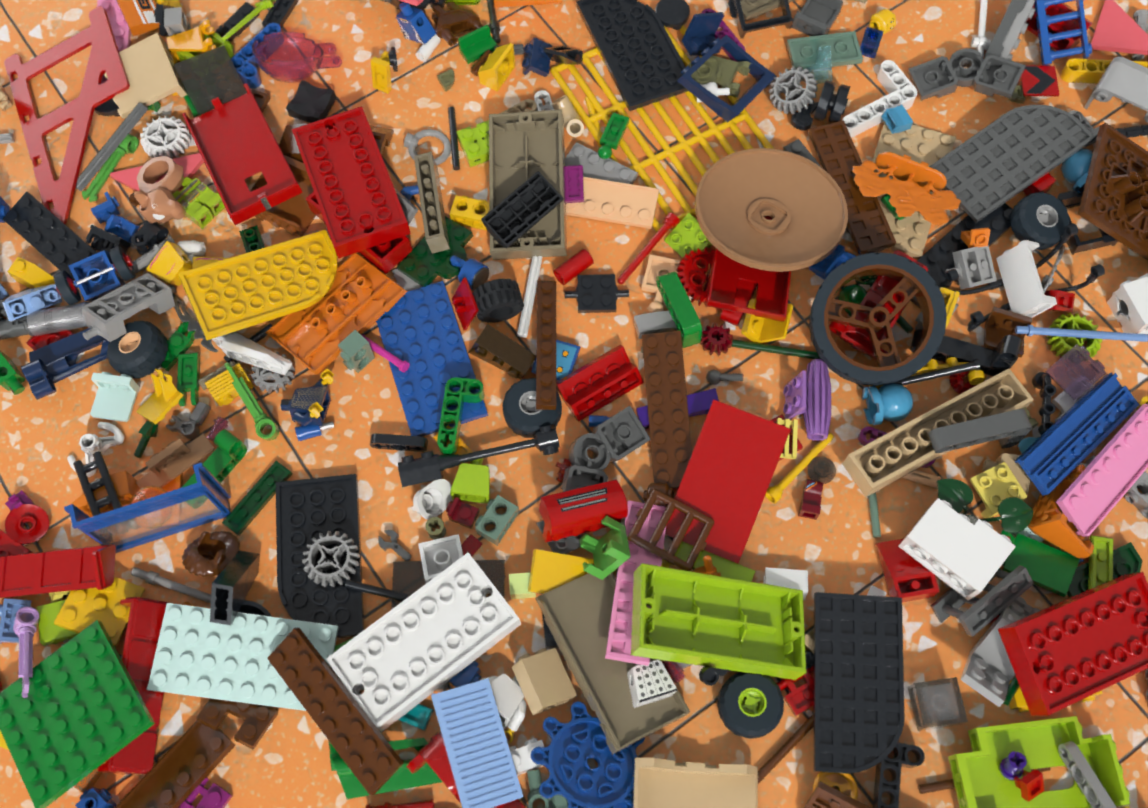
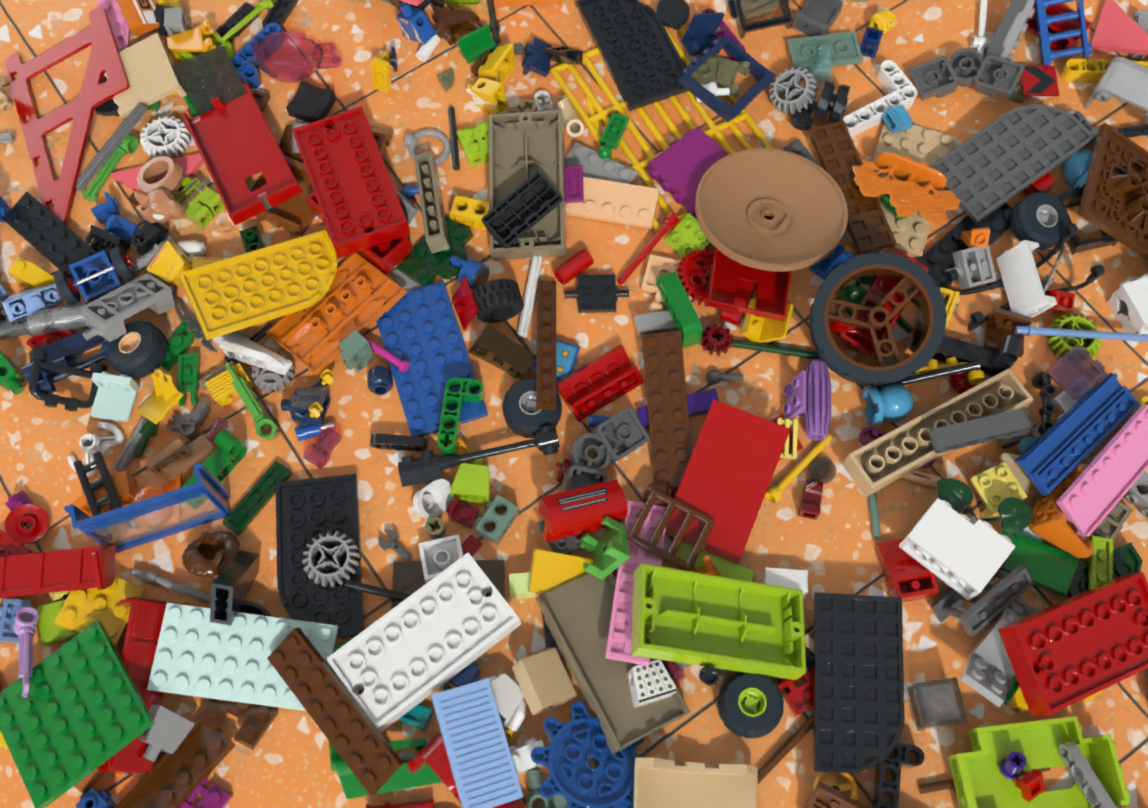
(51, 400): none -> black bar
(129, 450): none -> light grey axle
(166, 733): none -> light grey torso
(319, 453): none -> clear pink piece
(379, 380): none -> dark blue head
(488, 95): none -> yellow torso
(683, 166): none -> magenta panel
(1113, 521): none -> dark tan slope

